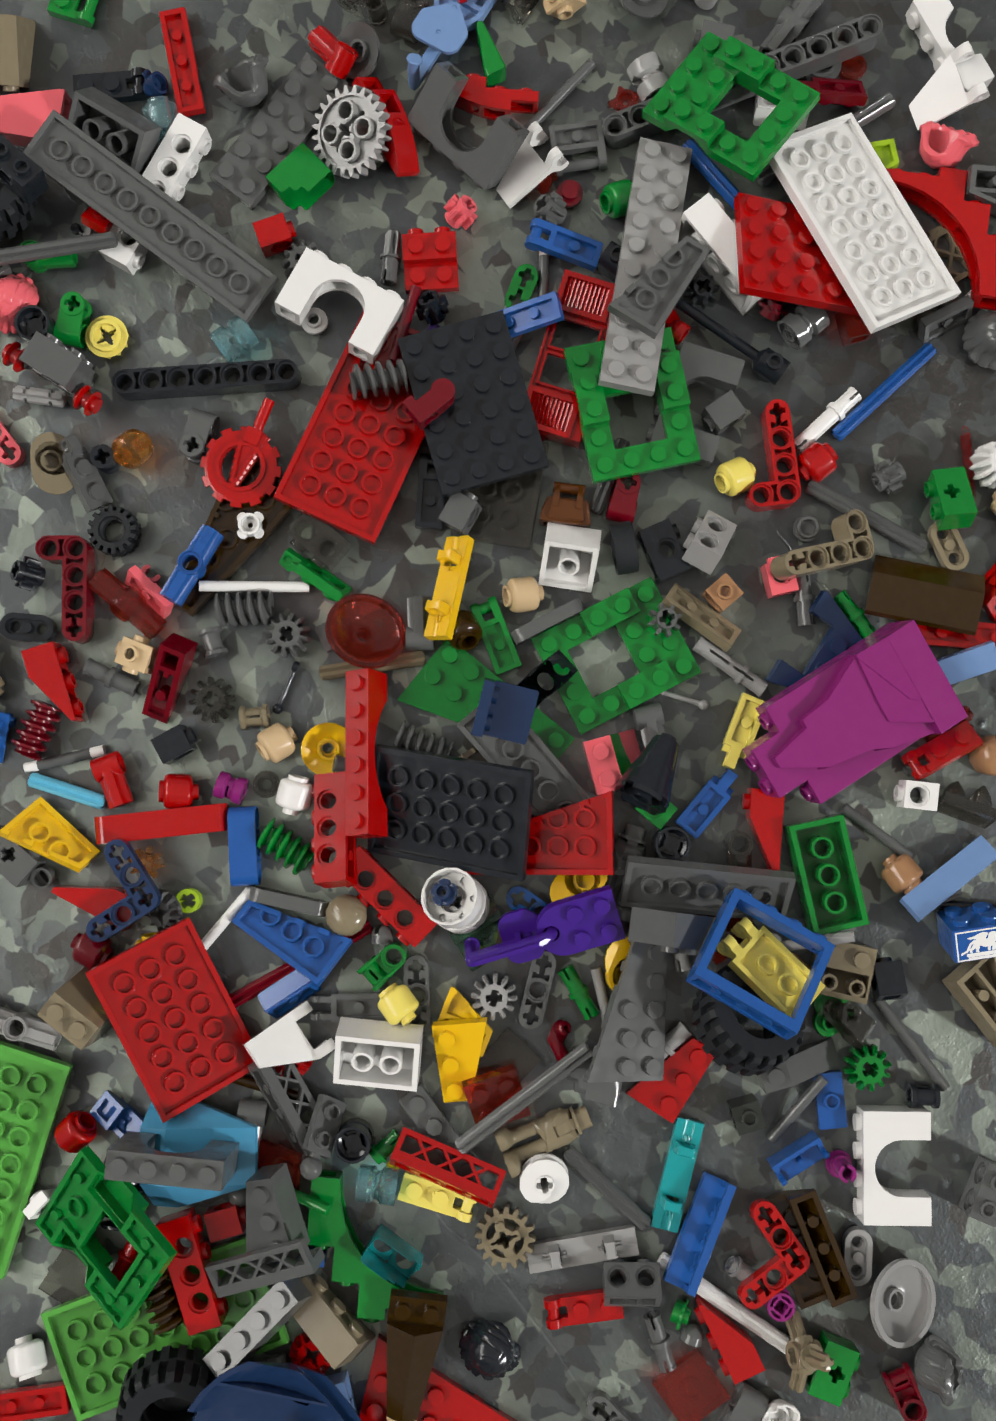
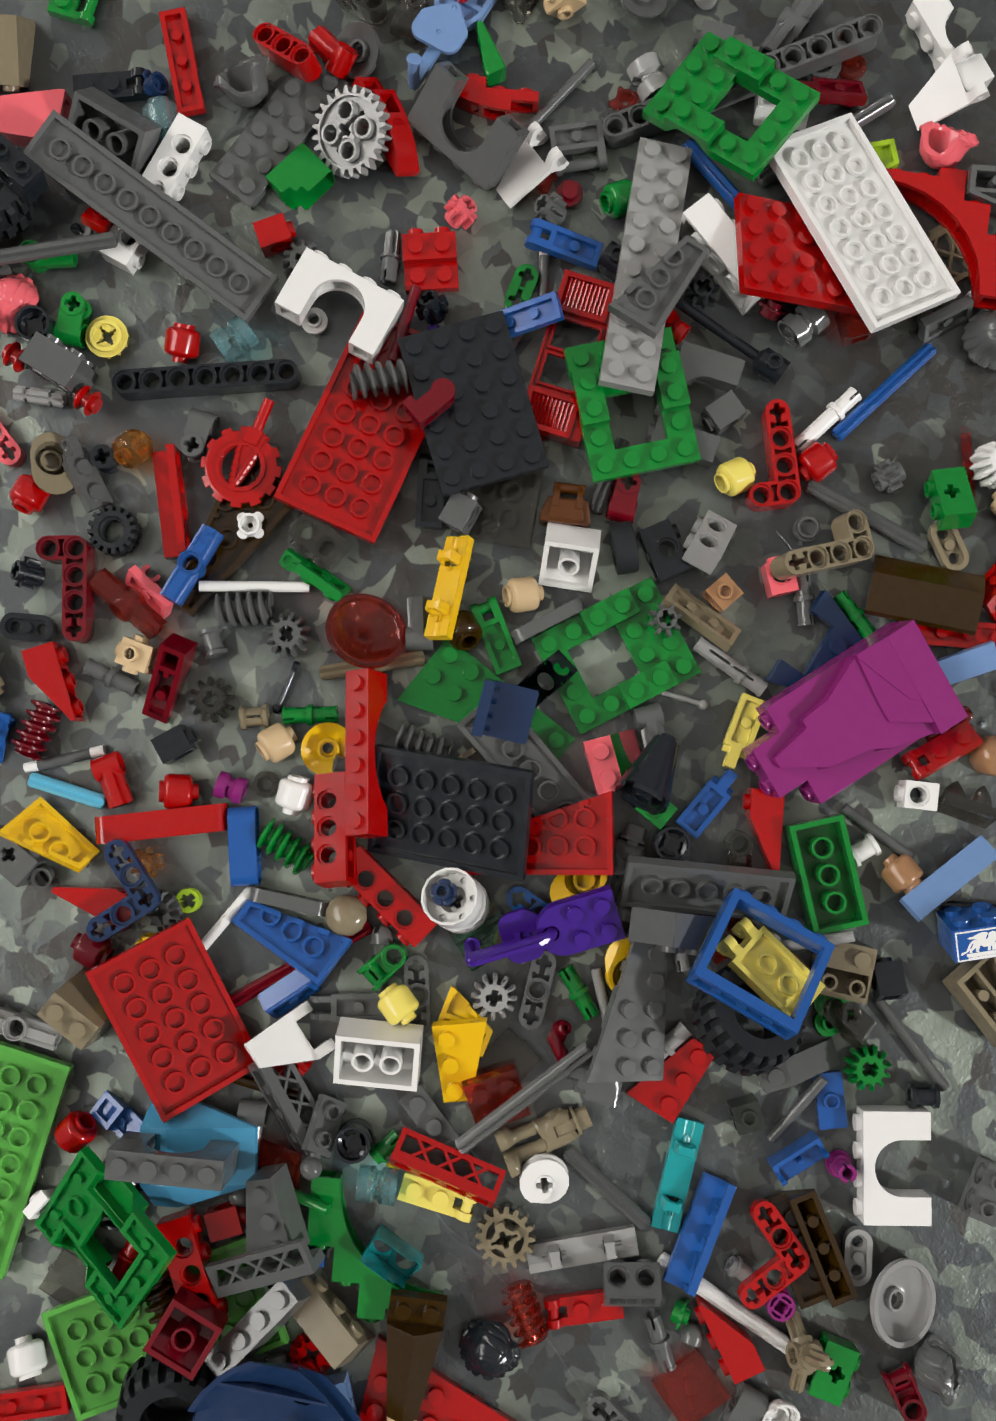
(27, 496): none -> red head
(172, 501): none -> red fence
(182, 342): none -> red head
(186, 1333): none -> dark red slope
(287, 52): none -> red beam
(310, 714): none -> green pin
(526, 1313): none -> clear red piece
(865, 849): none -> white bush

